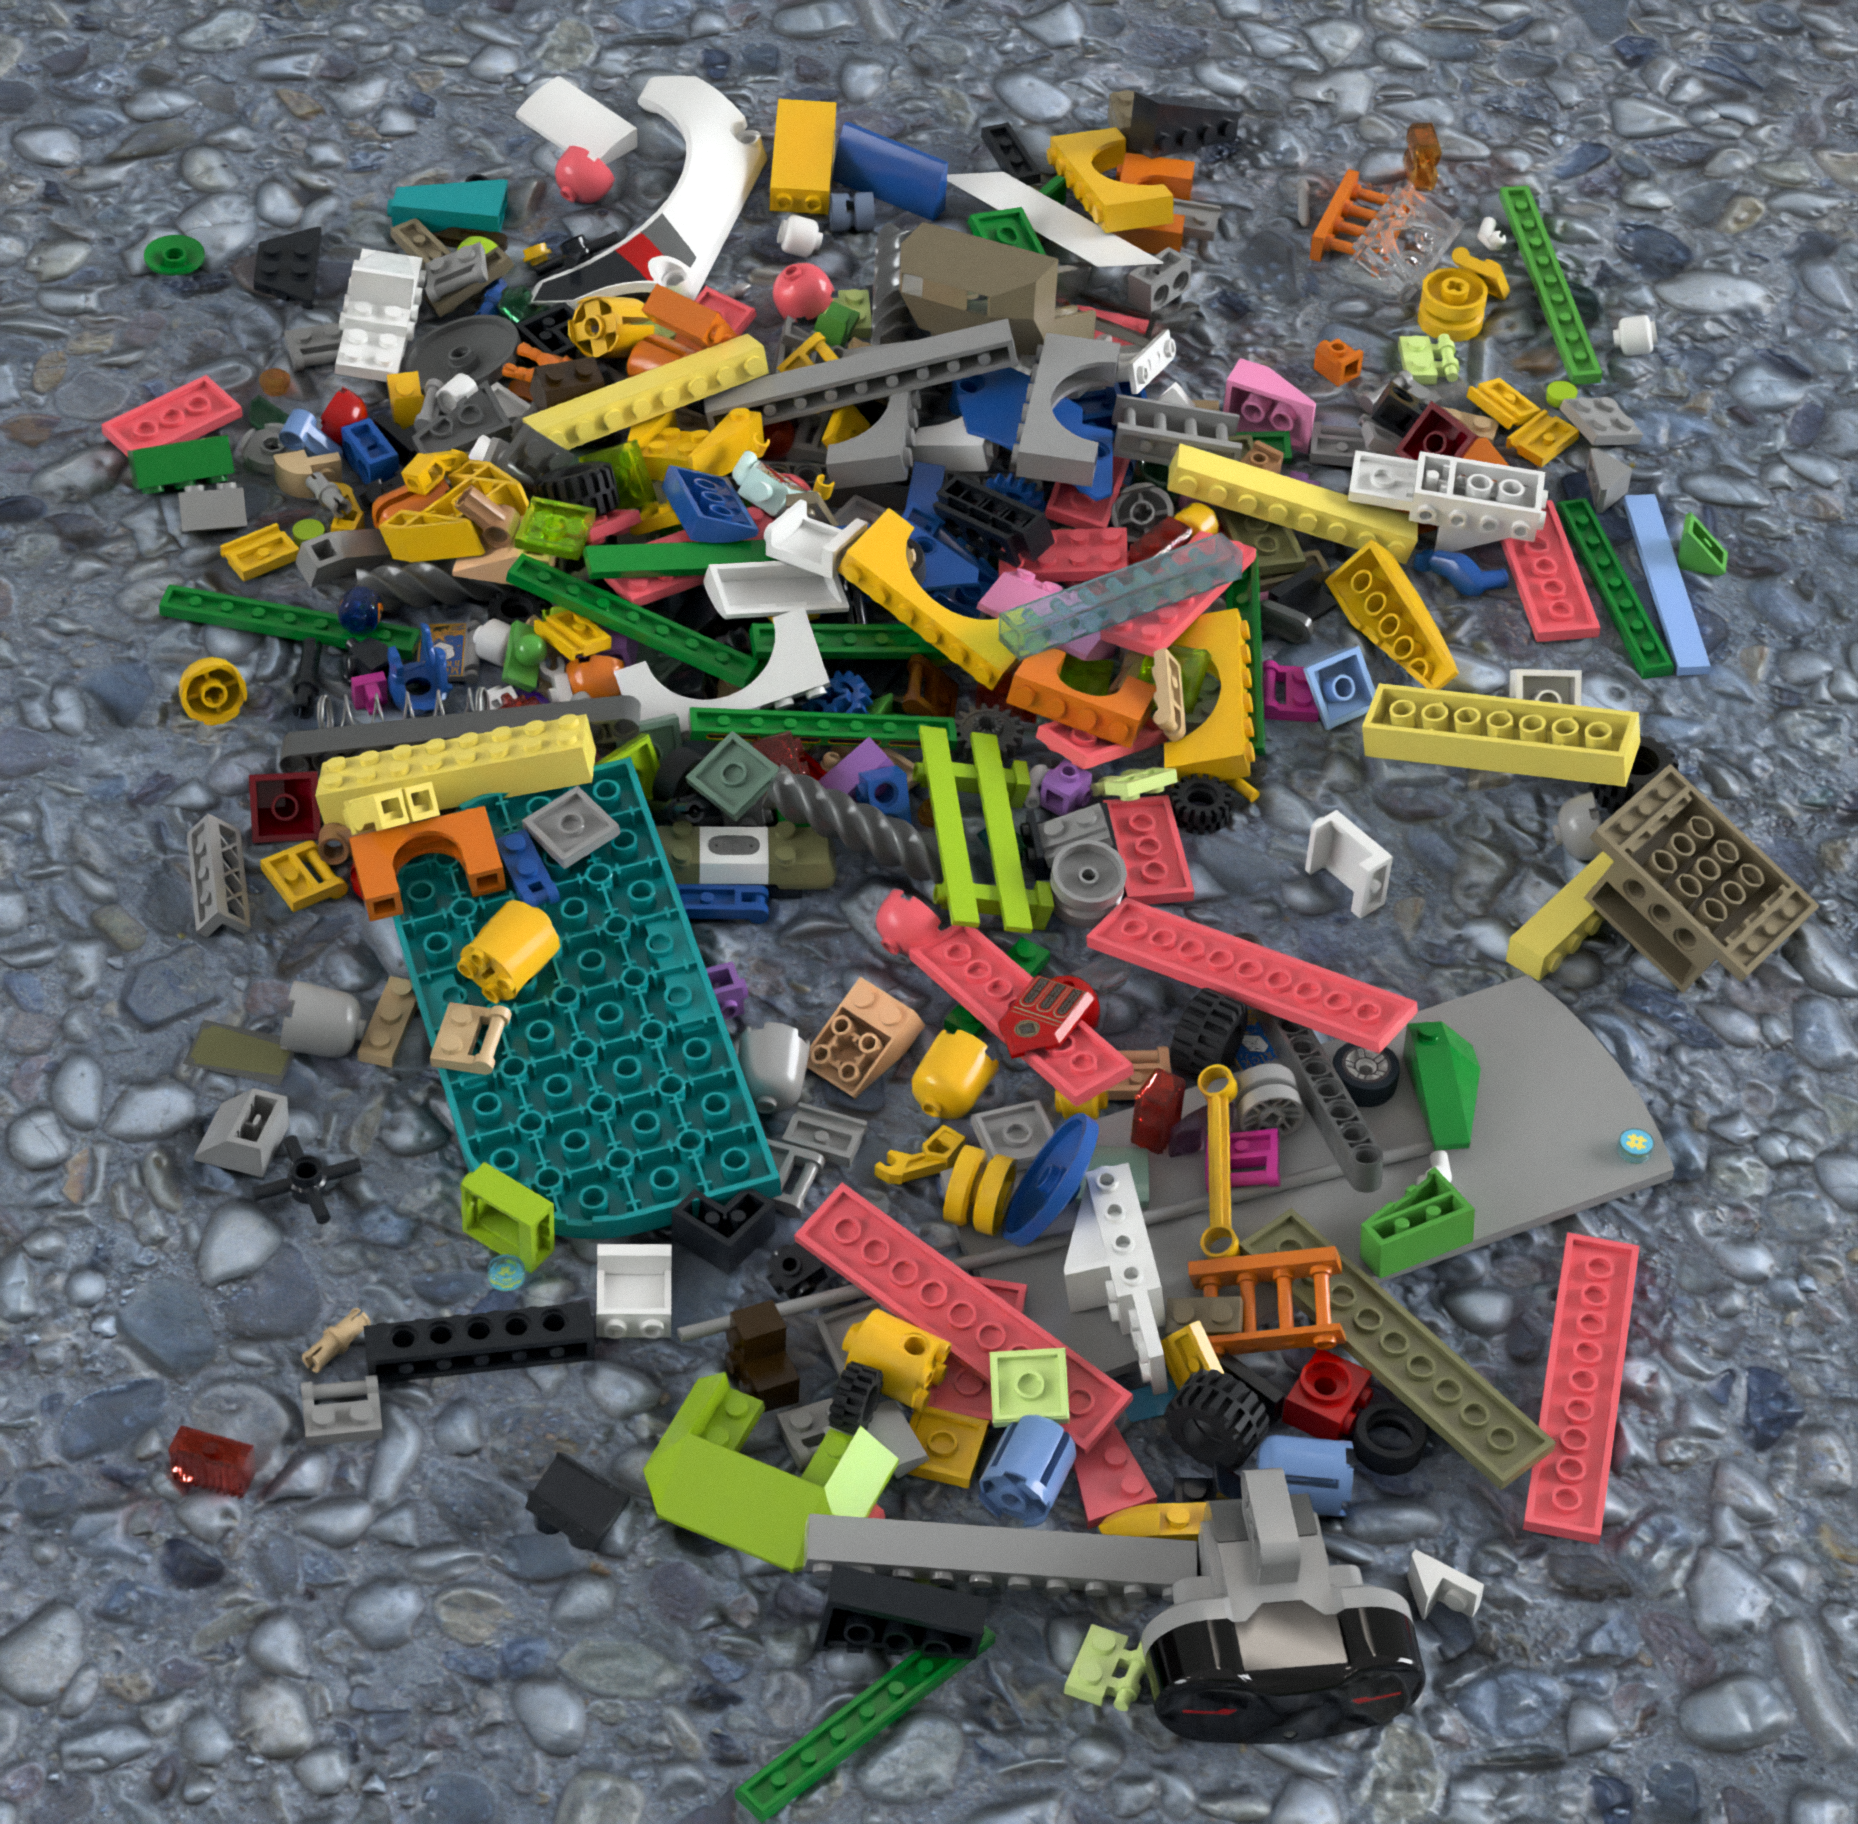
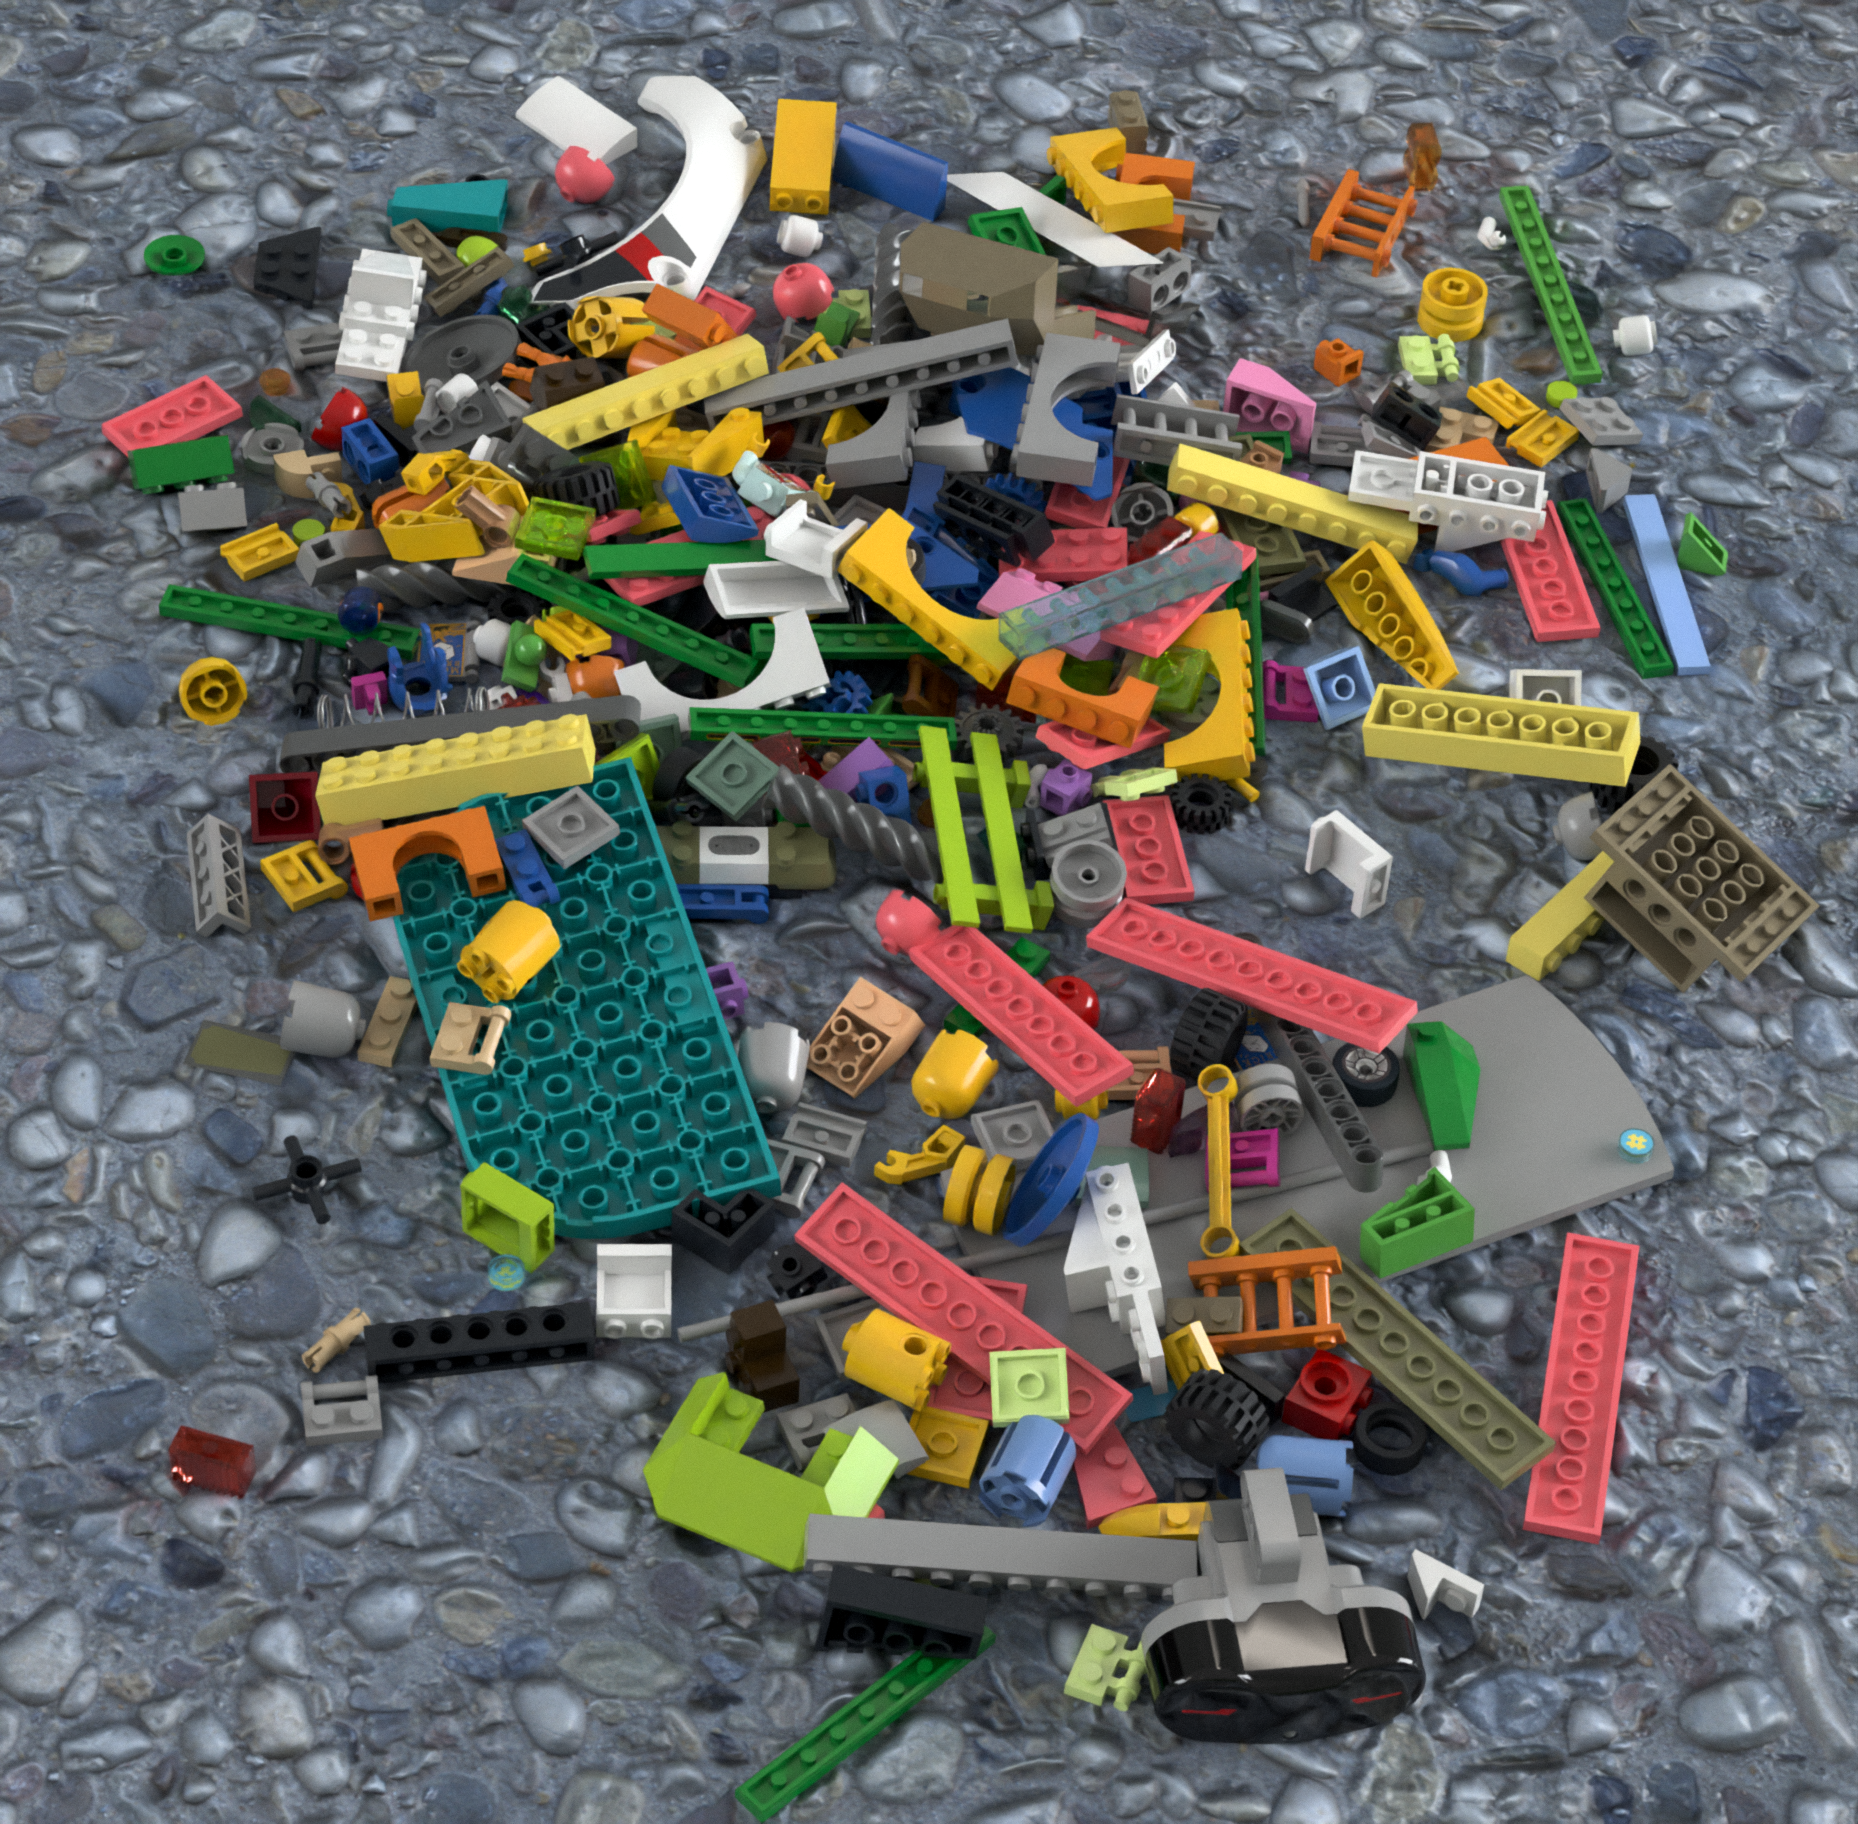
(246, 1132): light grey slope -> none
(301, 433): medium blue piece -> none
(390, 808): light yellow hips -> none
(456, 271): light grey plate -> none
(575, 1503): black slope -> none
(855, 1397): black tyre -> none
(862, 212): sand blue wheel -> none
(1010, 153): black plate -> none
(1043, 1016): red tile -> none
(1169, 695): tan plate -> none
(1178, 124): black wedge -> none
(1397, 272): clear fence -> none
(1436, 433): dark red slope -> none
(1487, 270): yellow plate -> none

